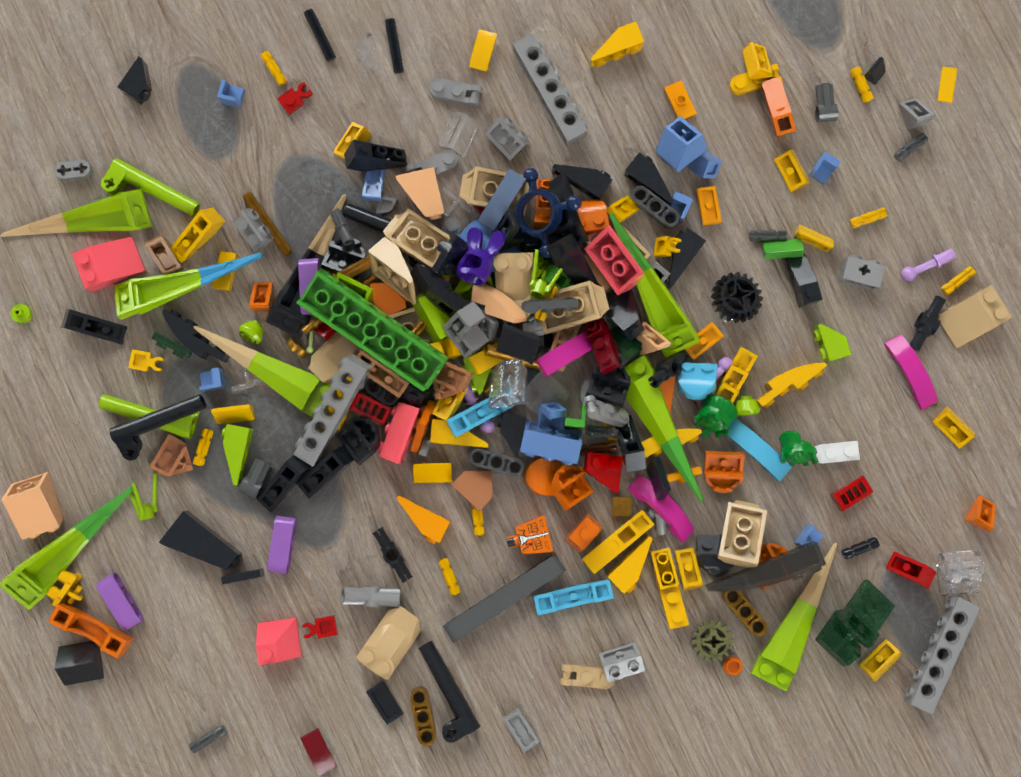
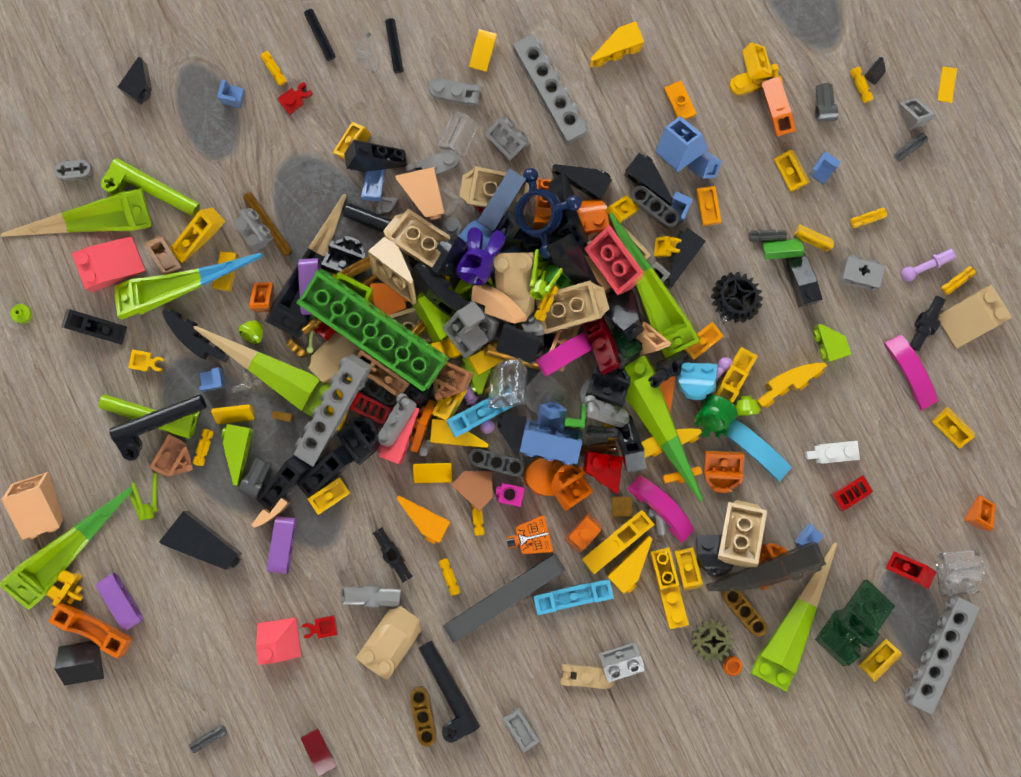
(165, 342): clear green plate -> none
(242, 576): black tile -> none
(266, 516): none -> light nougat slope
(283, 416): none -> pearl gold tile
(329, 496): none -> yellow plate
(342, 227): dark grey axle -> none
(384, 702): black tile -> none
(396, 420): none -> light grey plate
(519, 491): none -> dark pink brick
(548, 305): dark grey hinge -> none
(658, 478): black tile -> none
(796, 450): green hair -> none
(860, 548): black axle -> none

